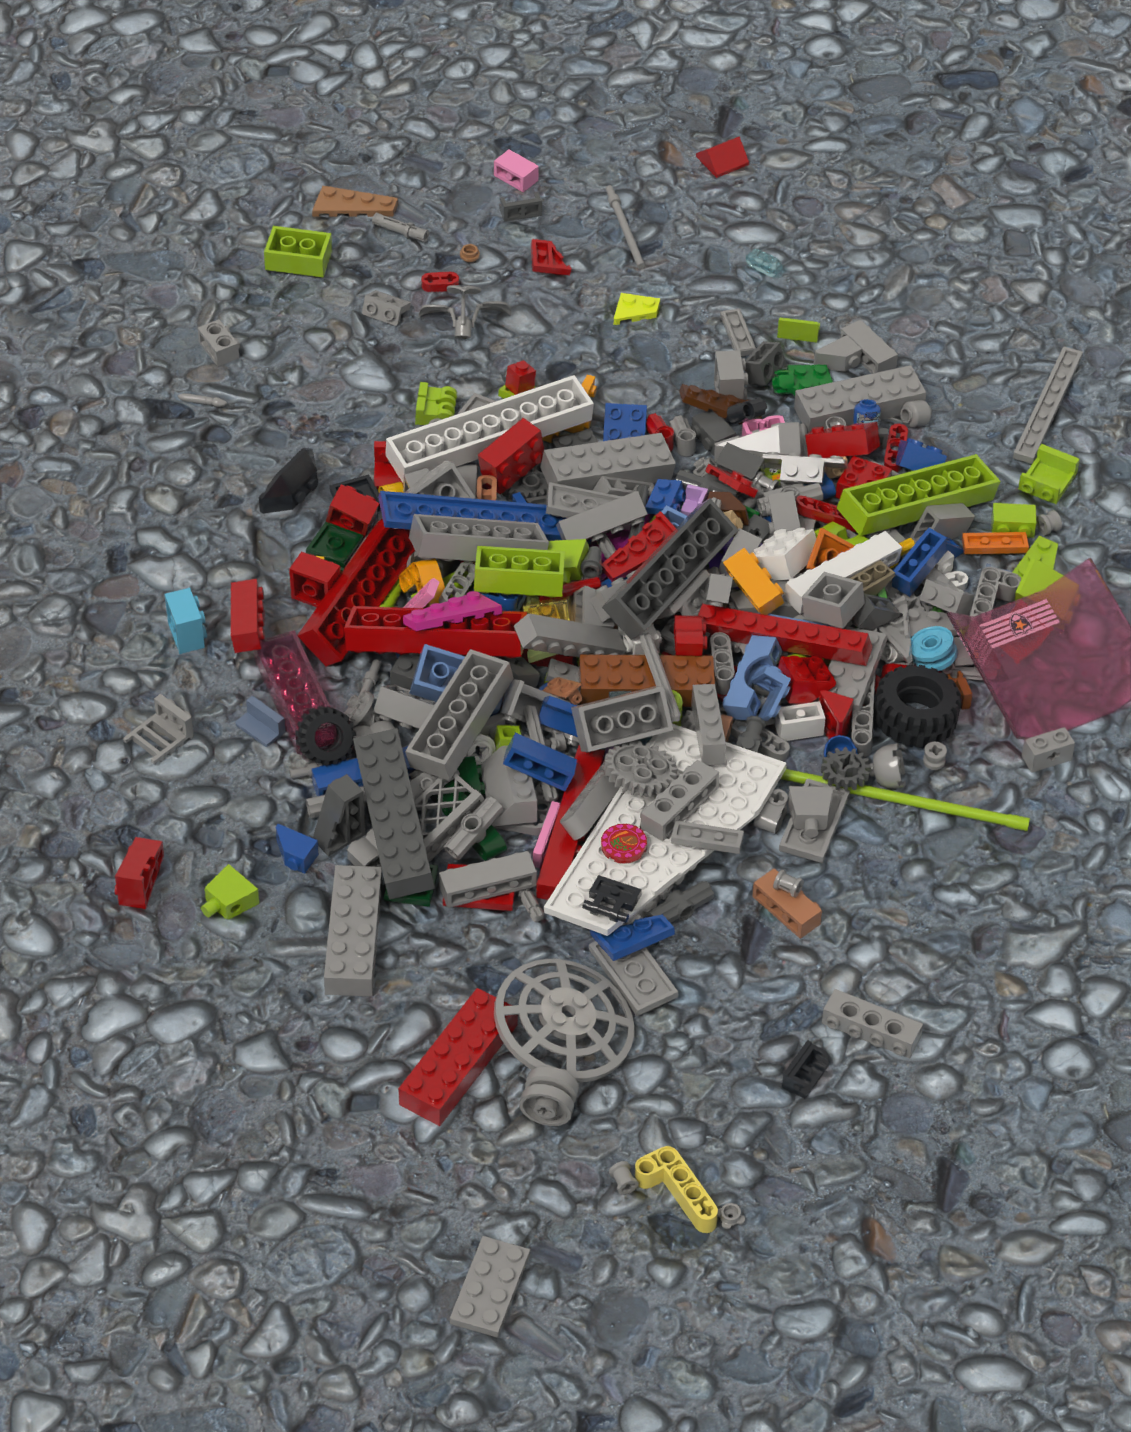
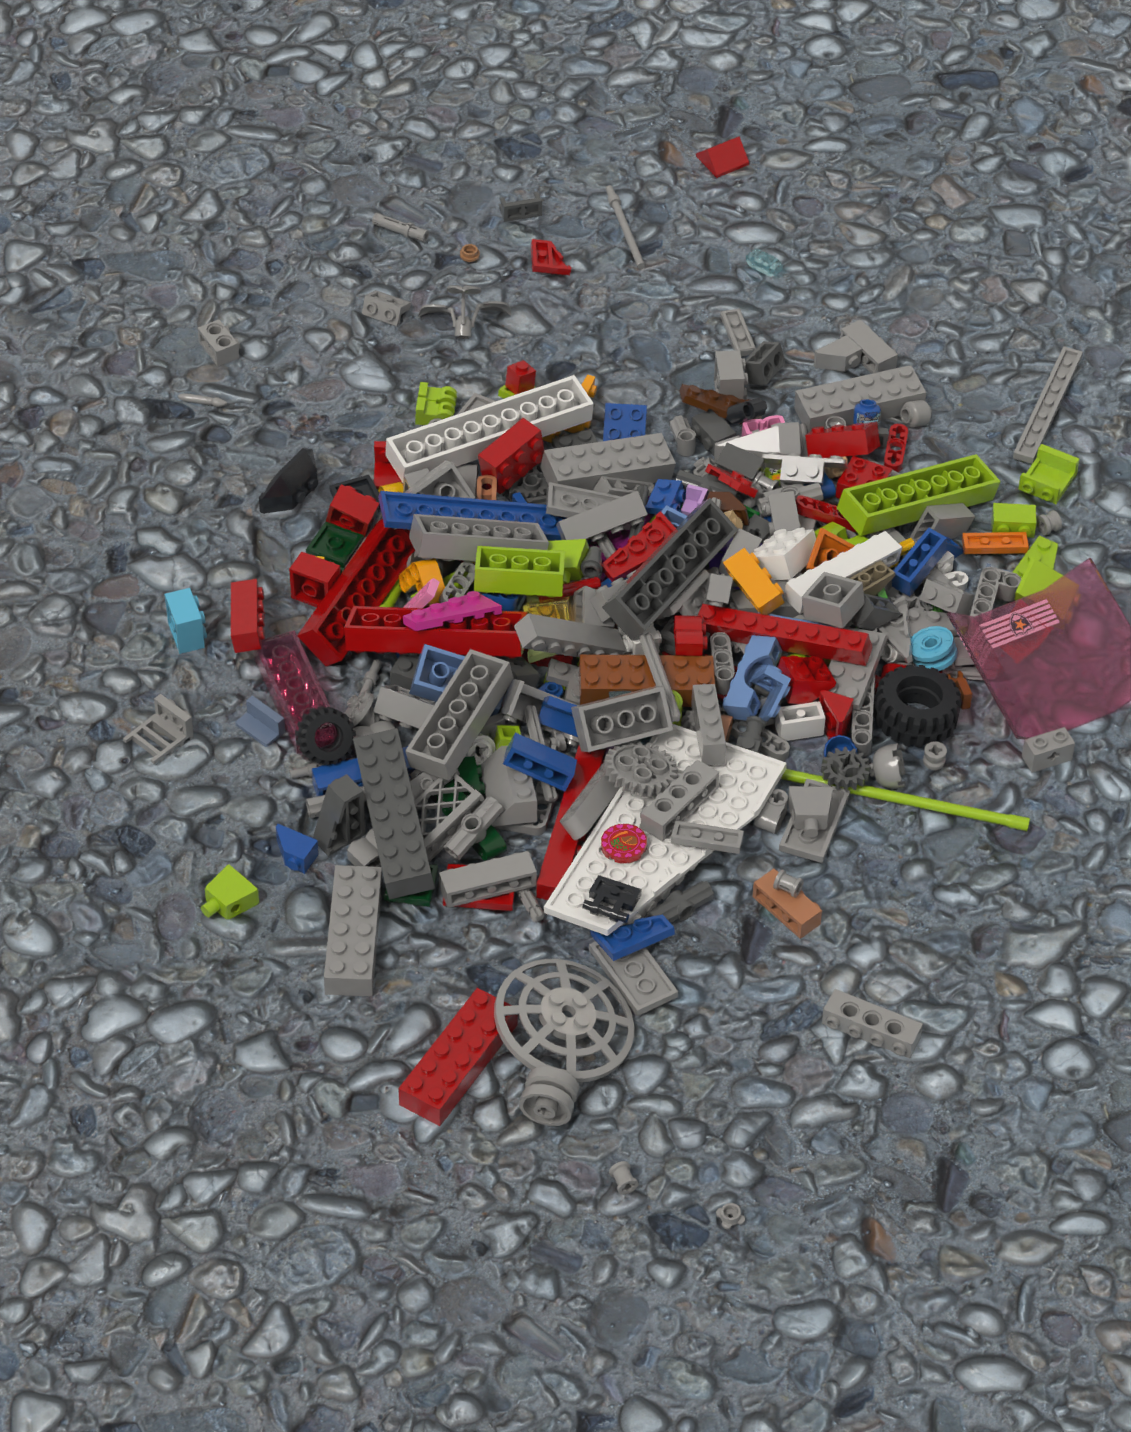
(139, 872): red wedge -> none
(298, 251): lime brick -> none
(344, 201): medium nougat wing -> none
(439, 281): red beam -> none
(490, 1286): light grey plate -> none
(516, 170): bright pink brick -> none
(545, 835): bright pink tile -> none
(564, 689): nougat hinge -> none
(636, 308): neon yellow wing -> none
(656, 424): red piece -> none
(701, 1210): light yellow beam -> none
(798, 330): lime panel -> none
(800, 377): green plate -> none
(805, 1070): black hinge -> none
(914, 456): blue slope -> none

